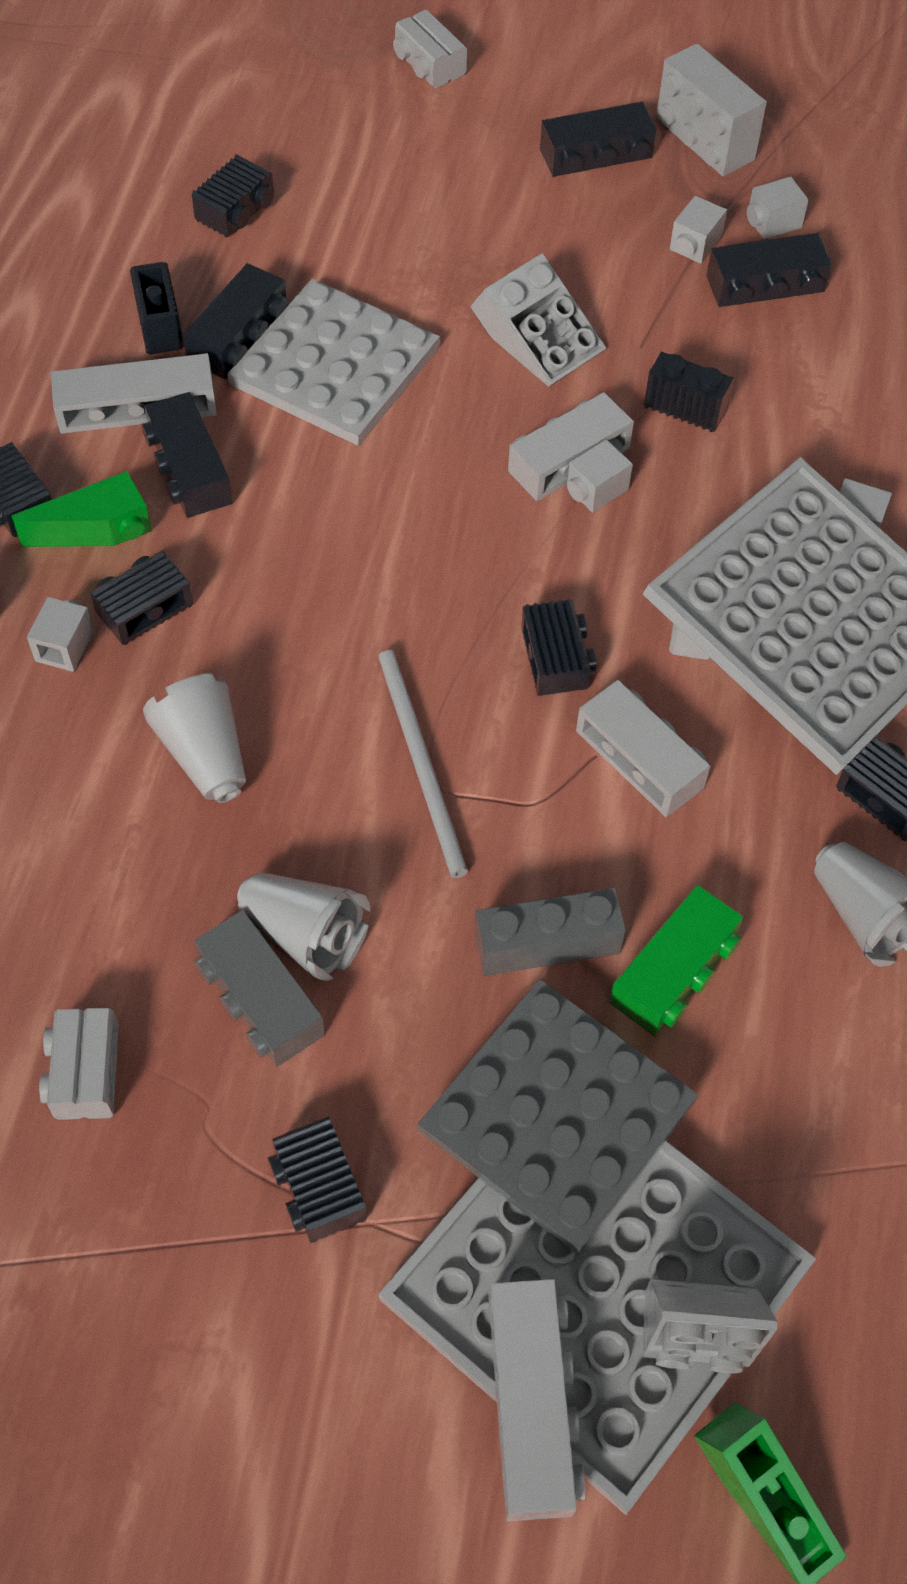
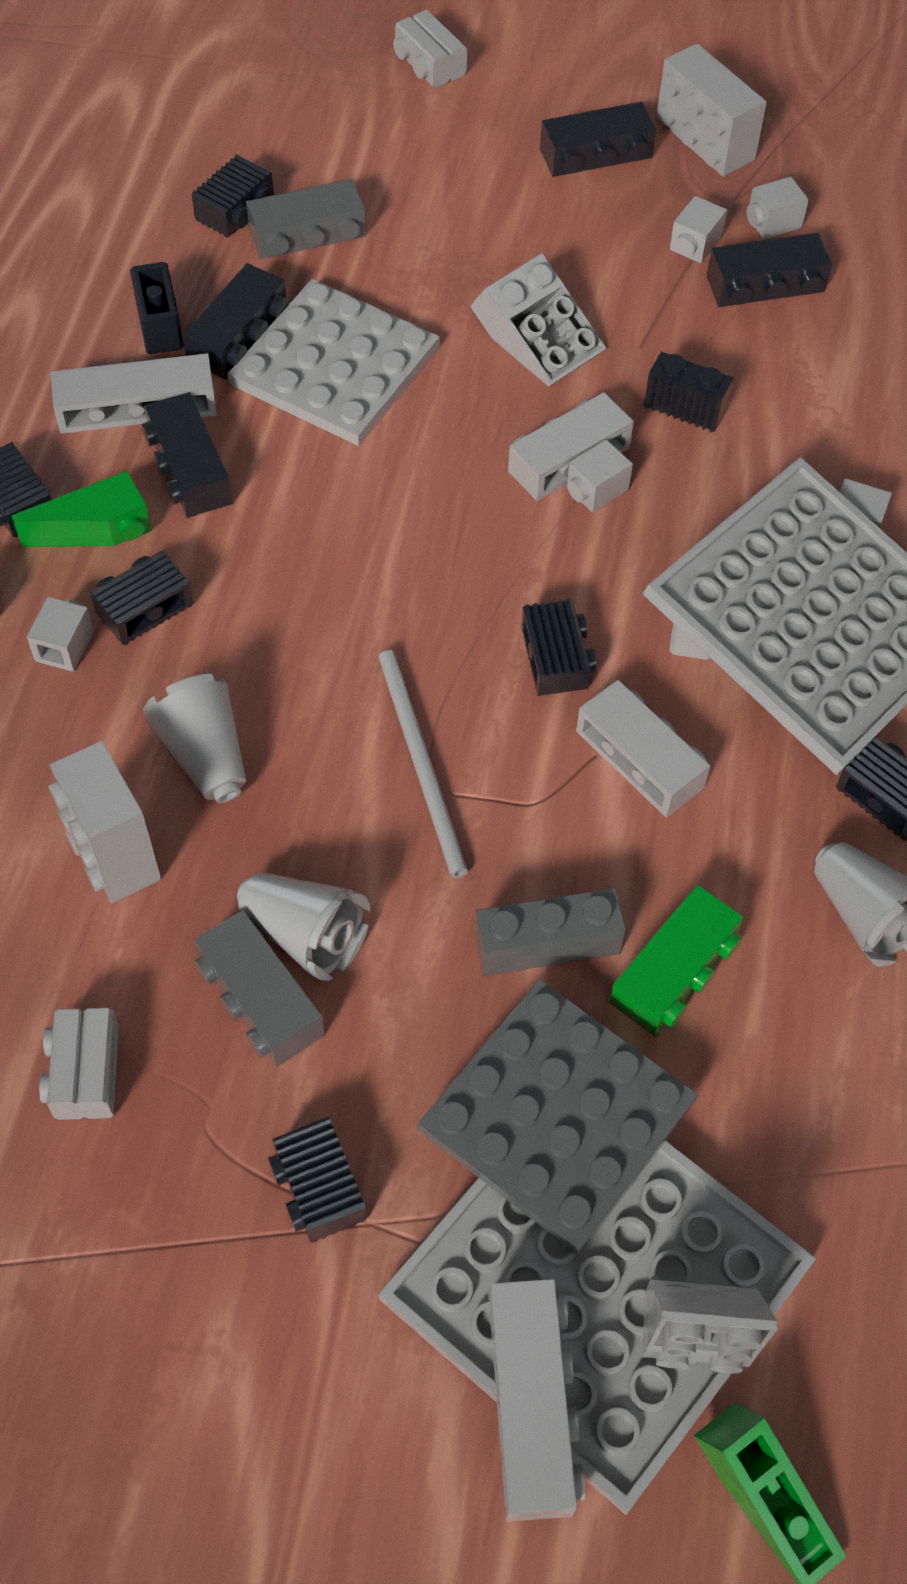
(103, 822): none -> light grey brick
(306, 218): none -> dark grey brick

